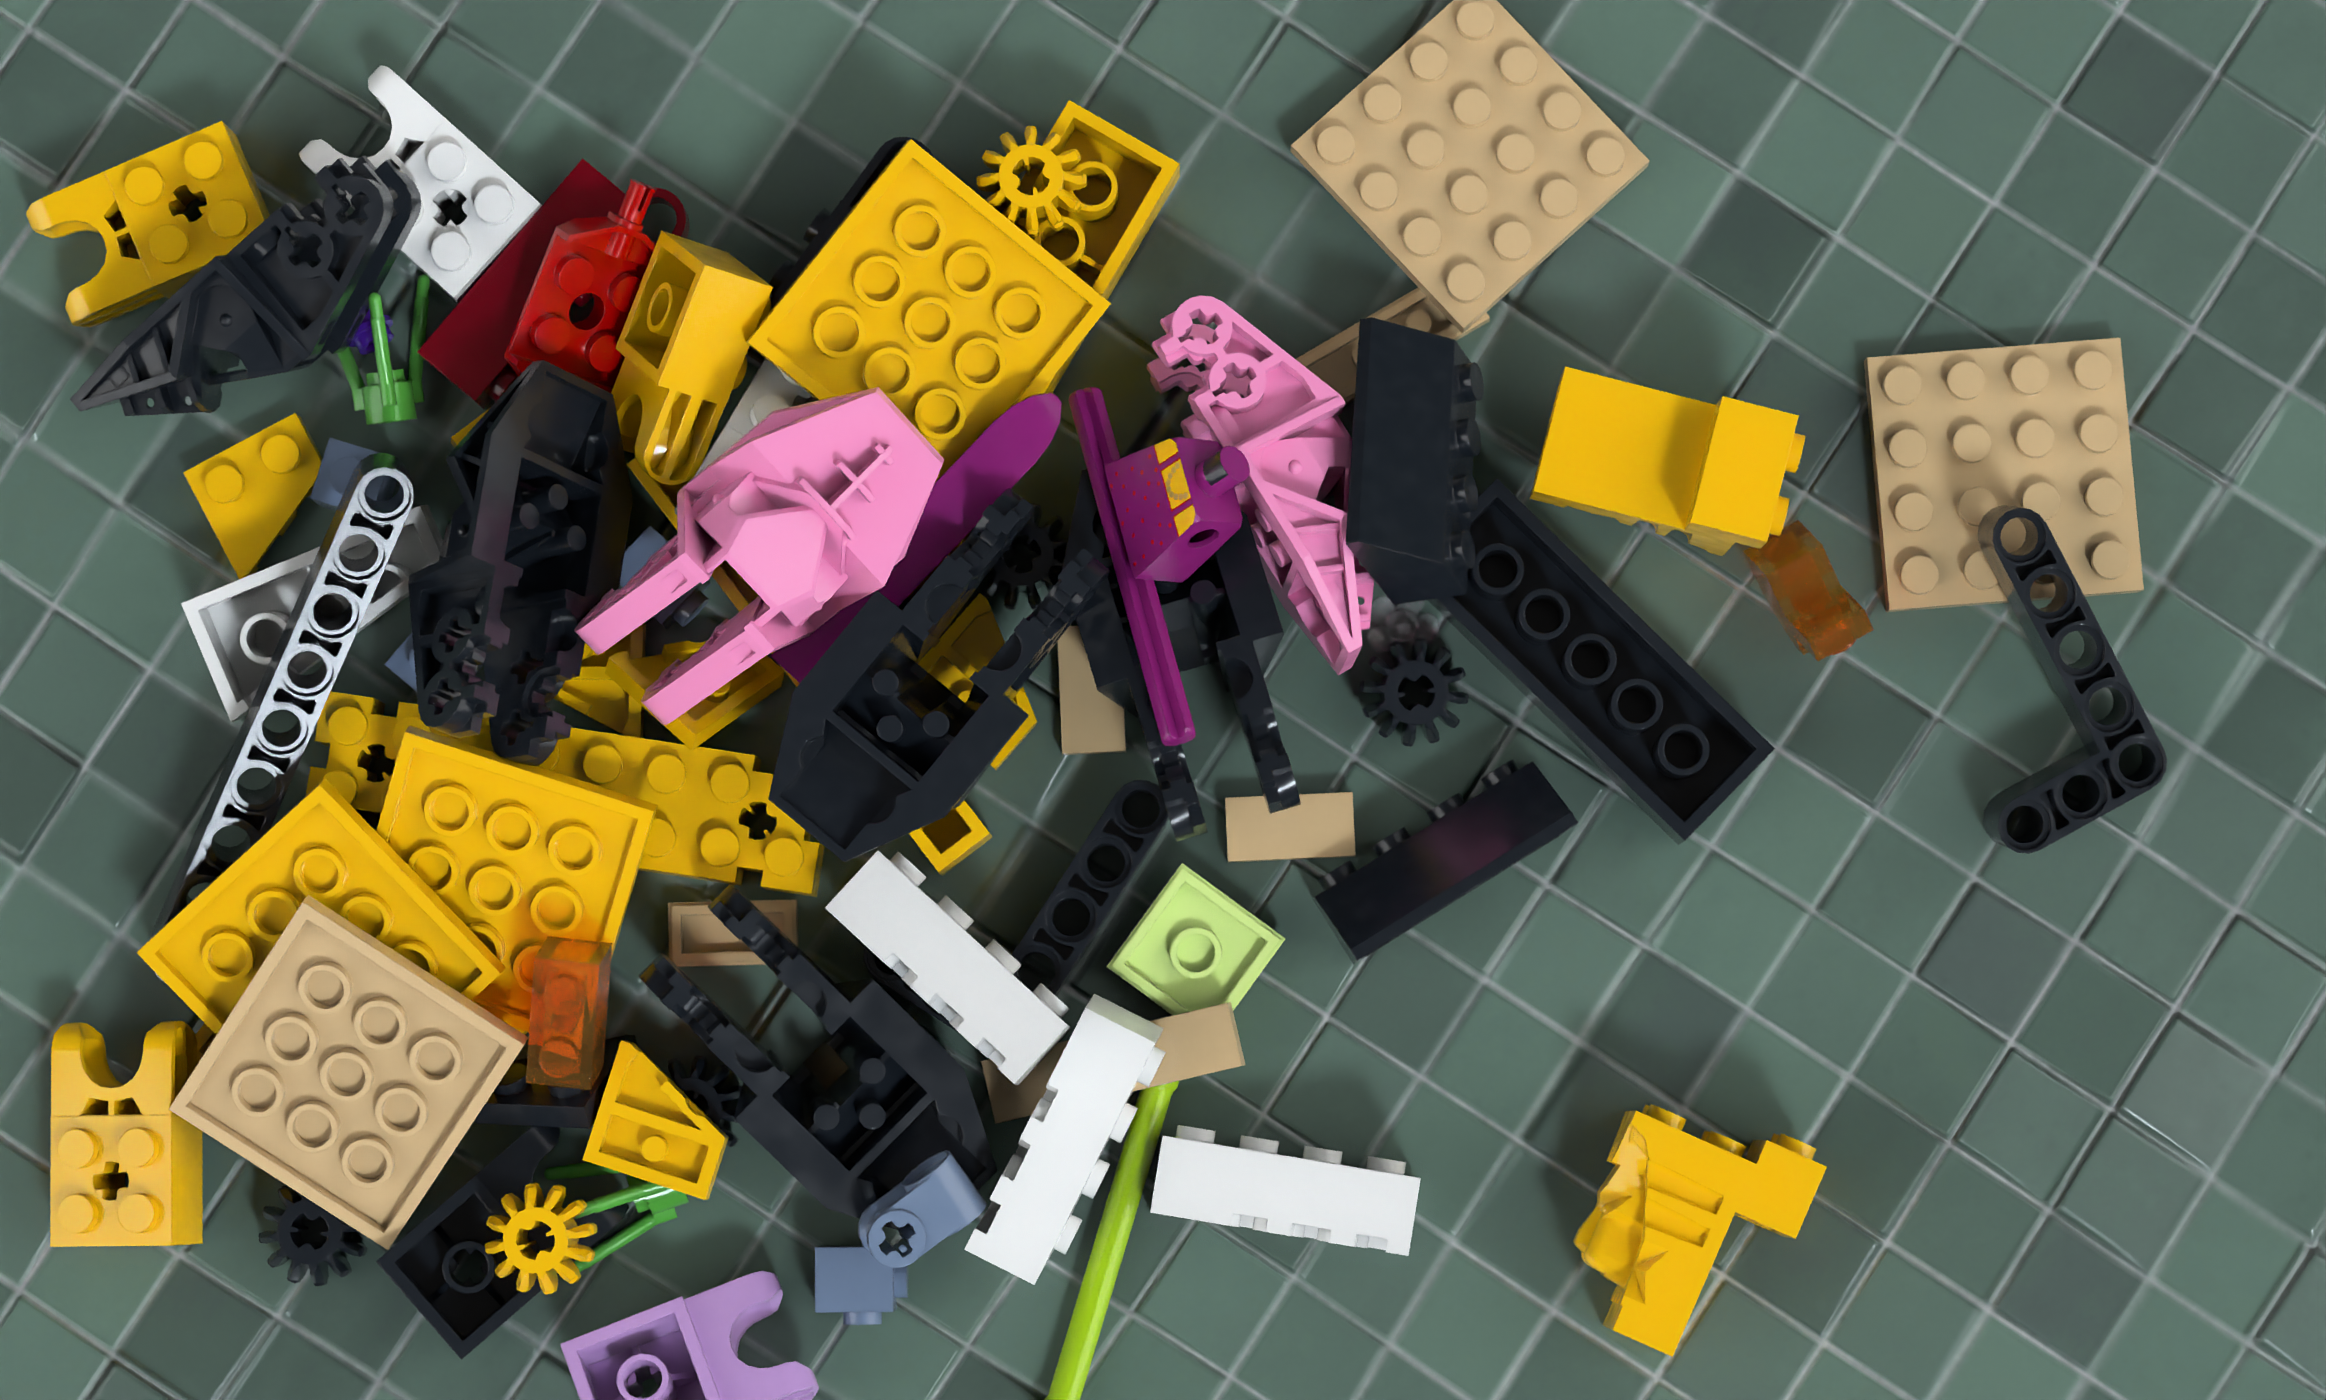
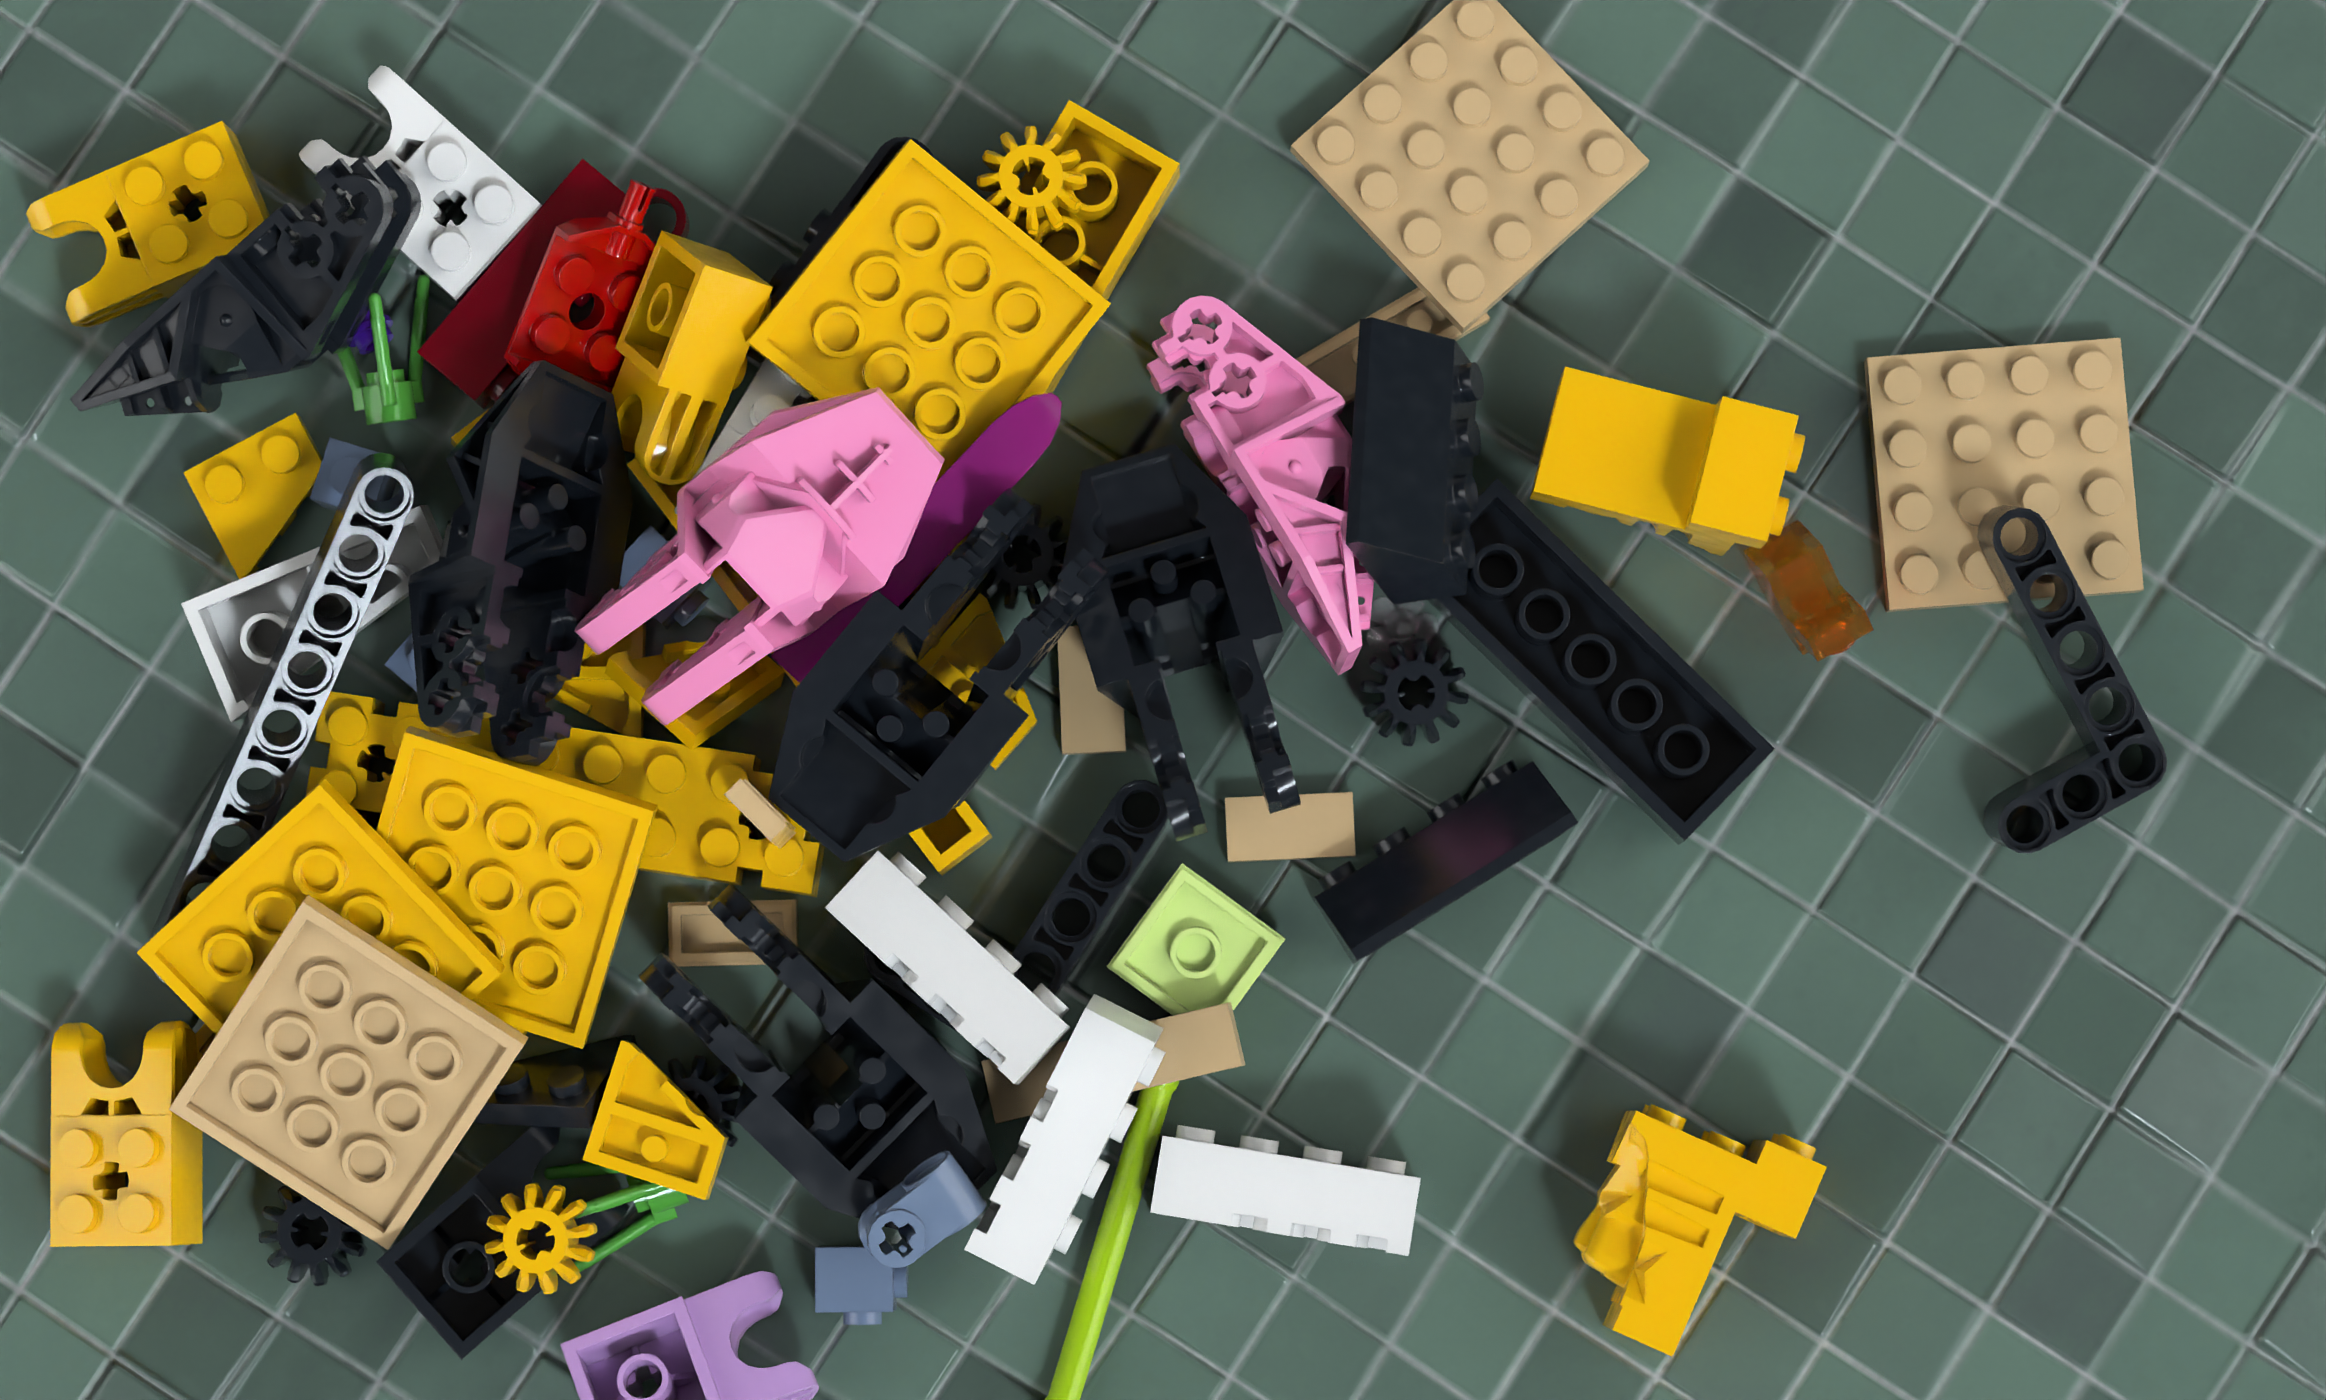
(568, 1012): clear orange brick -> none
(761, 812): none -> tan tile
(1138, 595): magenta axle -> none
(1176, 504): magenta torso -> none

